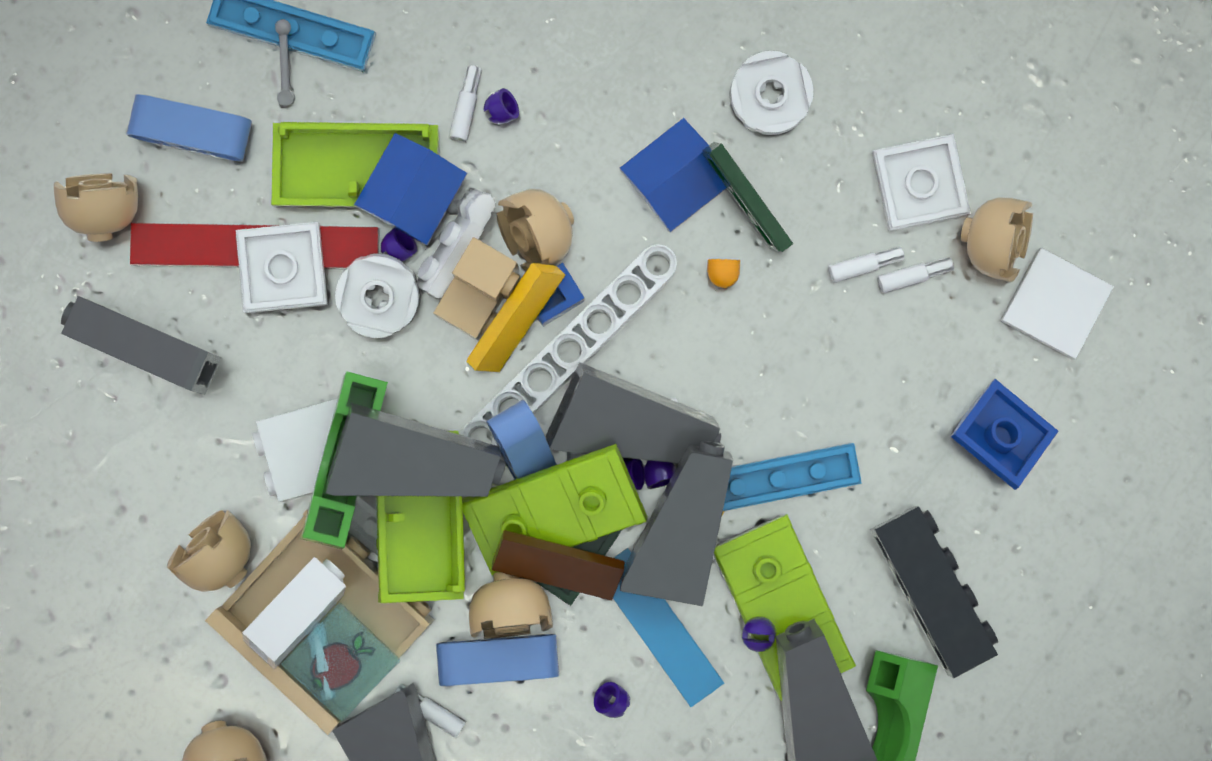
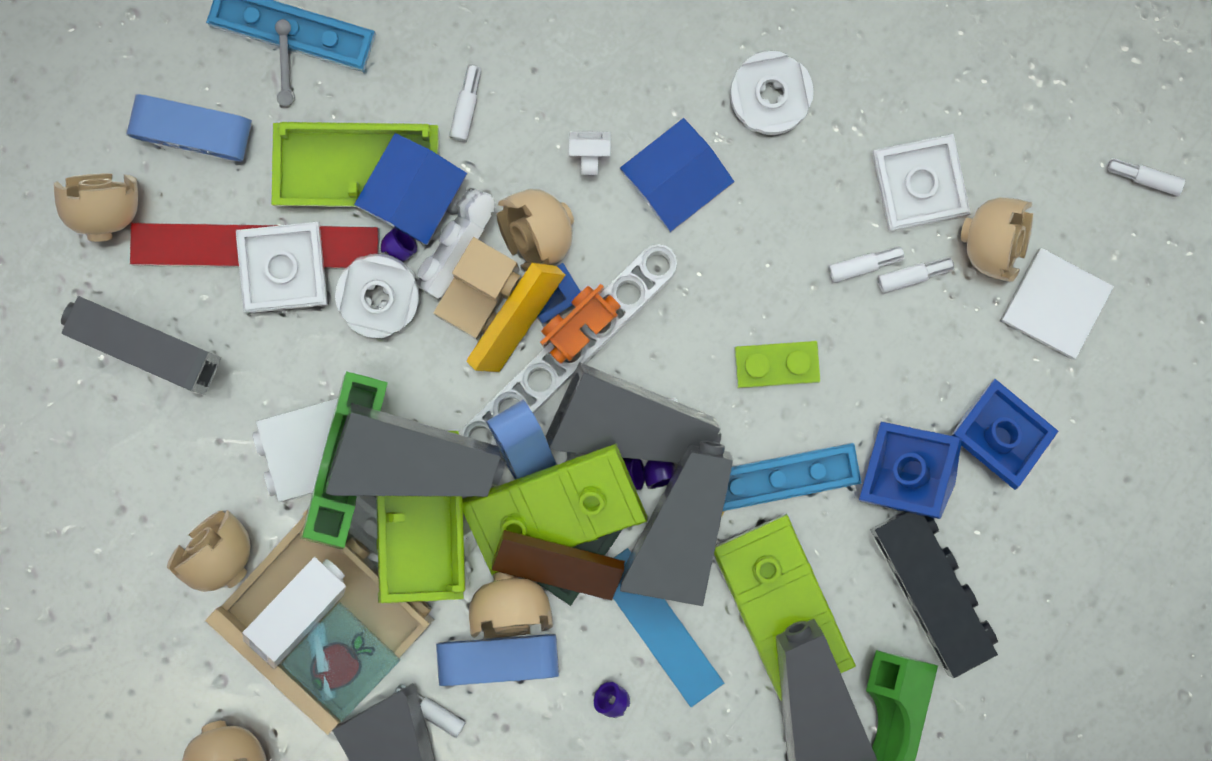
(502, 107): dark purple hinge -> none
(566, 332): none -> orange hinge
(589, 146): none -> white tile
(723, 271): light orange hinge -> none
(747, 197): dark green tile -> none
(759, 626): dark purple hinge -> none
(777, 364): none -> lime plate
(911, 470): none -> blue slope
(1148, 176): none -> white pin

